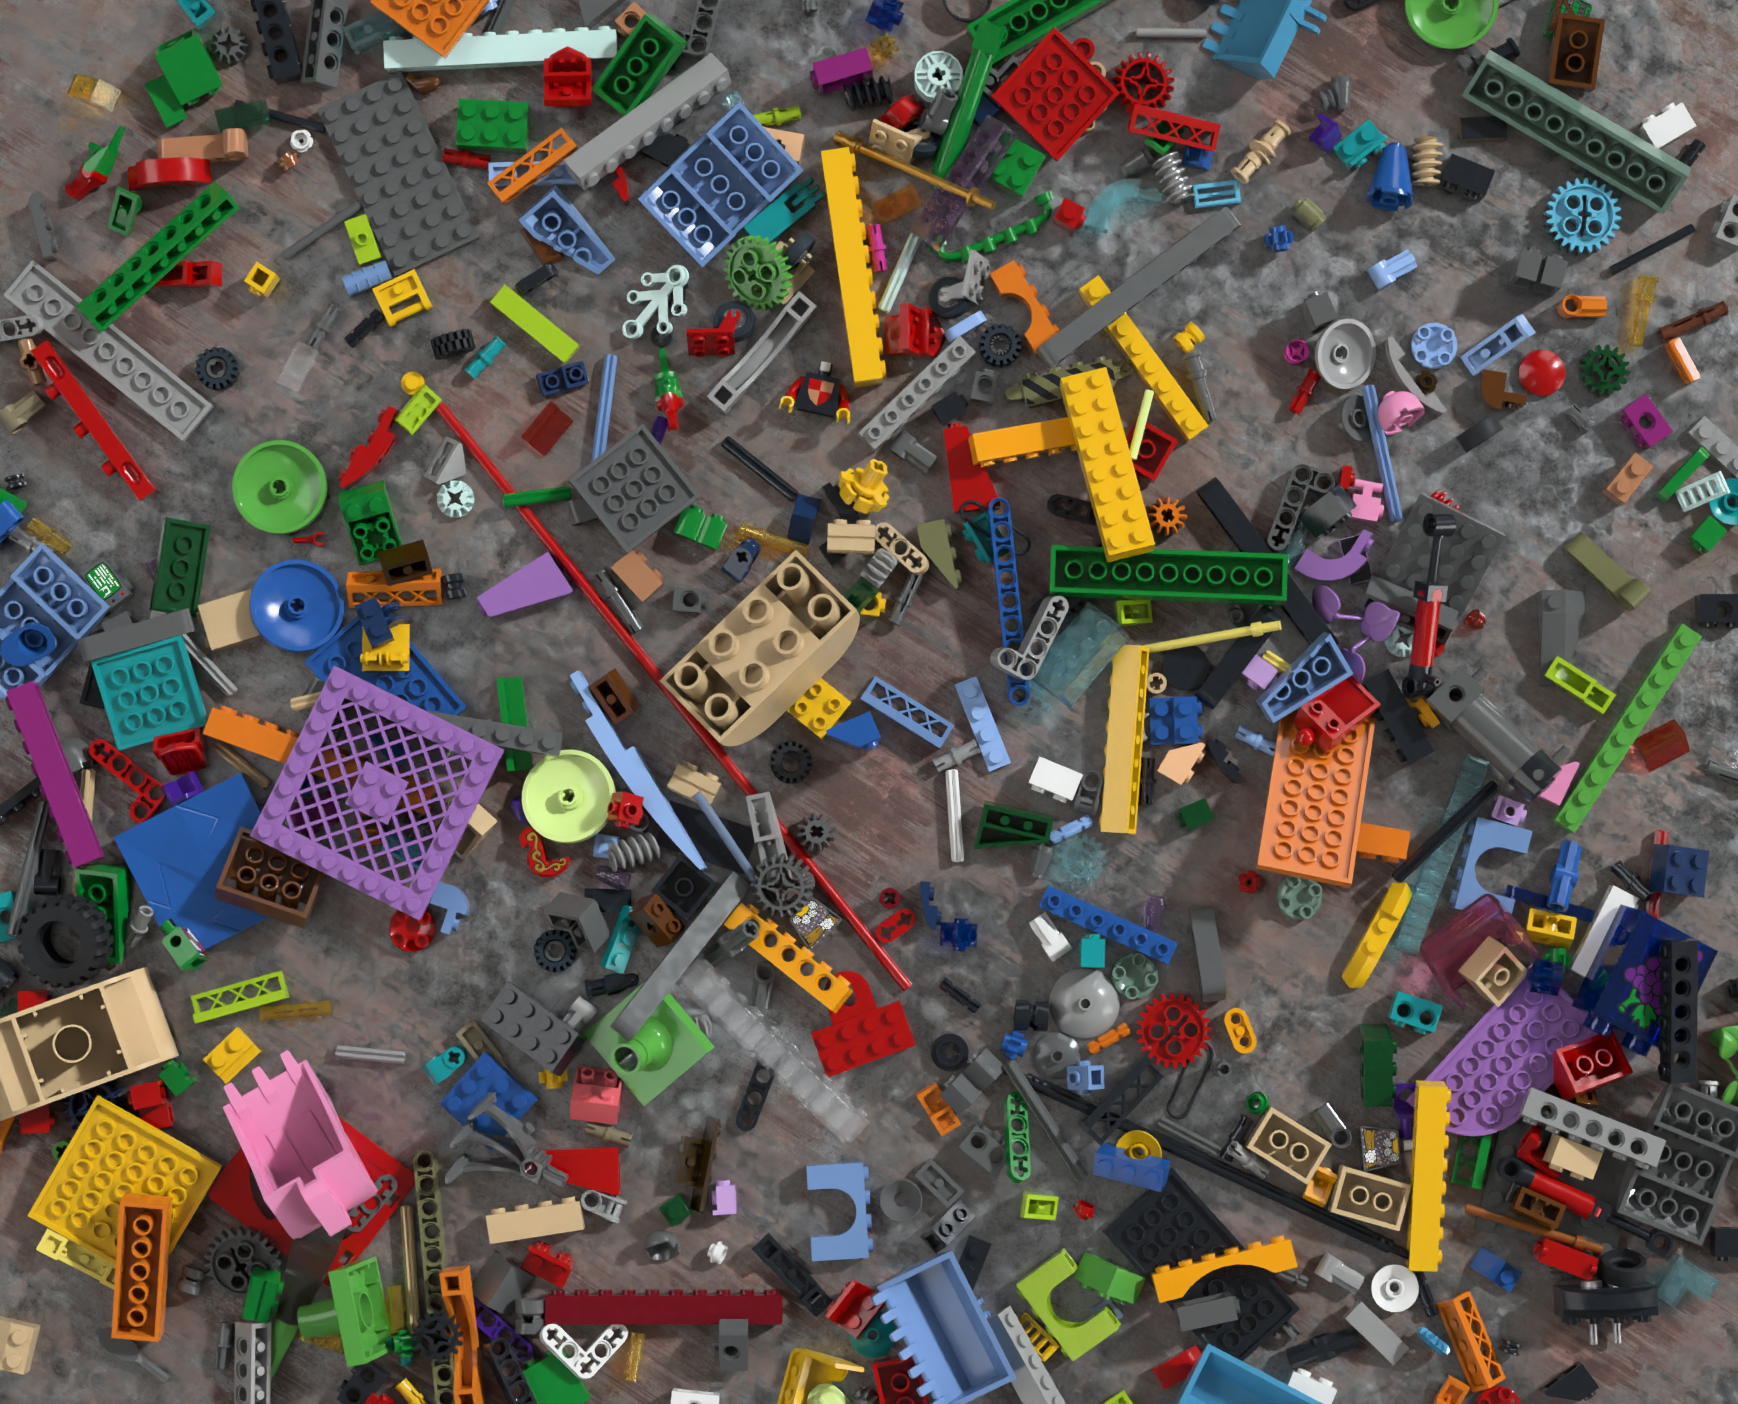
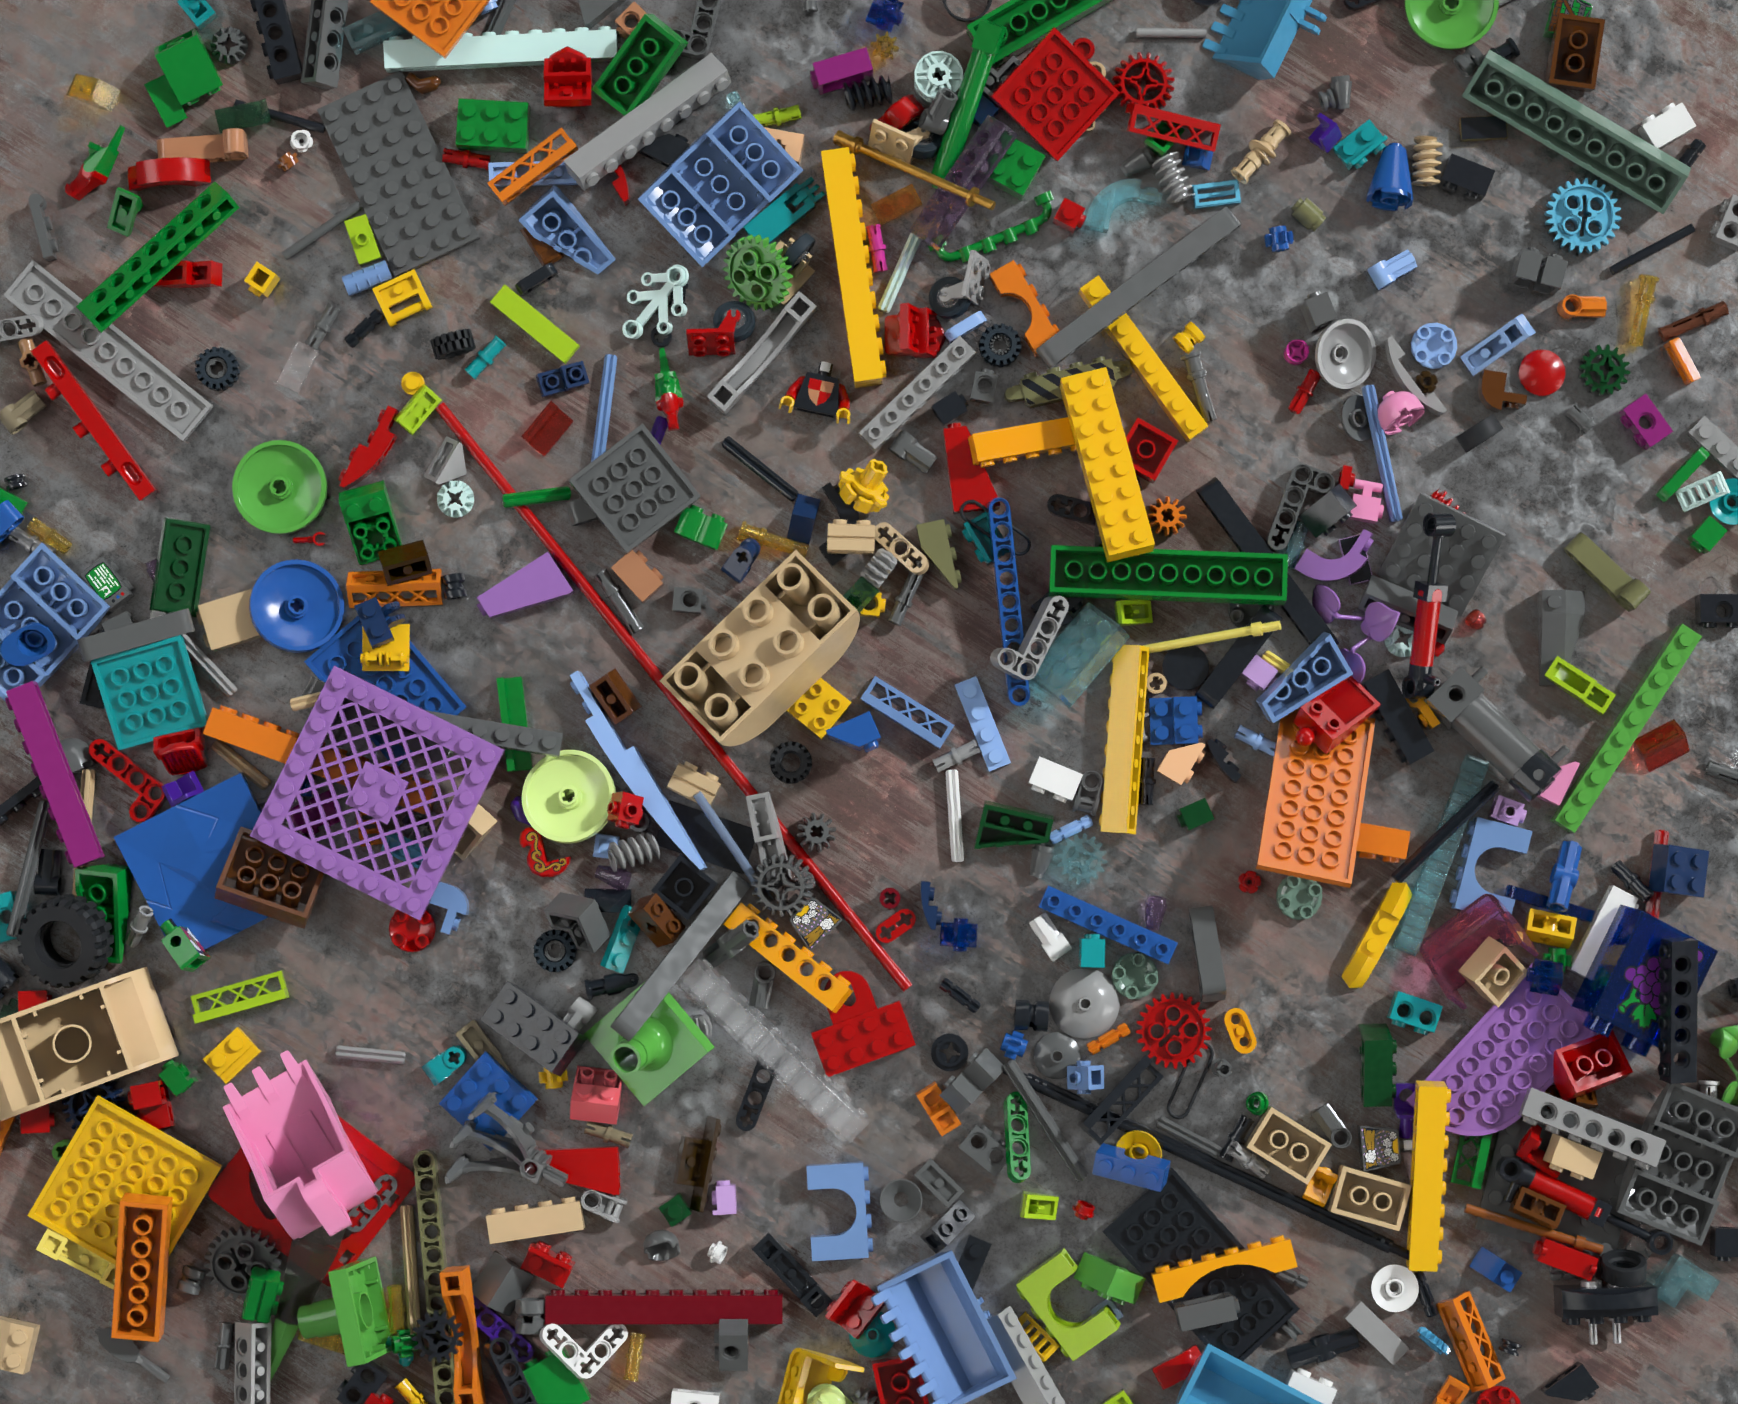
(323, 1008): clear yellow pin -> none
(1141, 422): yellowish green bar -> none
(1335, 1271): light grey piece -> none
(1627, 479): nougat brick -> none

